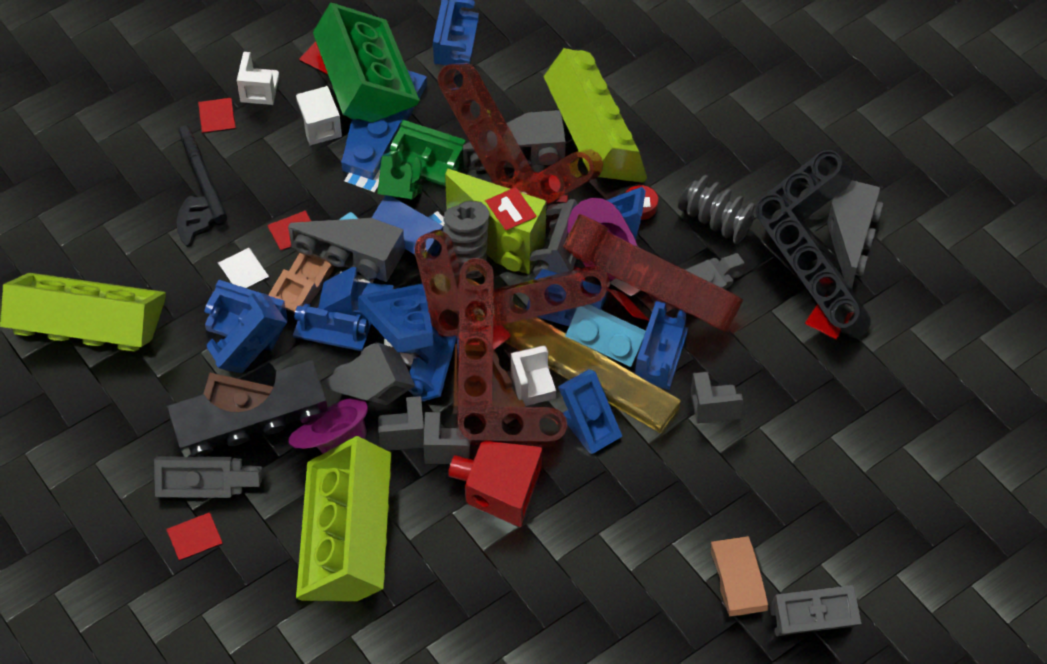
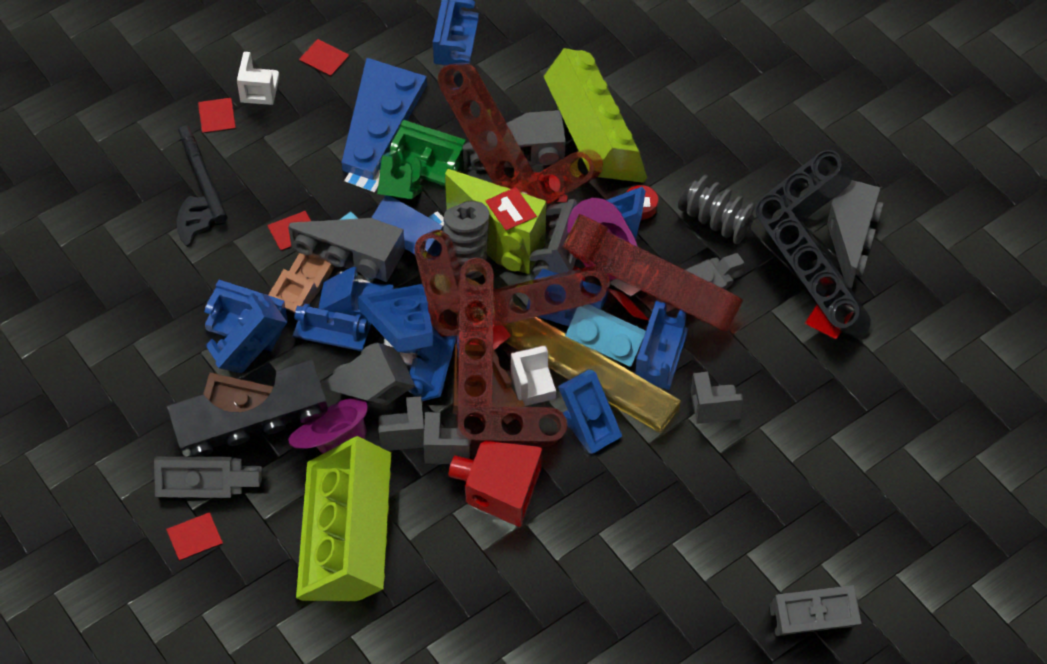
(81, 310): lime slope -> none
(243, 269): white sticker -> none
(319, 115): white panel -> none
(363, 64): green slope -> none
(739, 576): nougat slope -> none

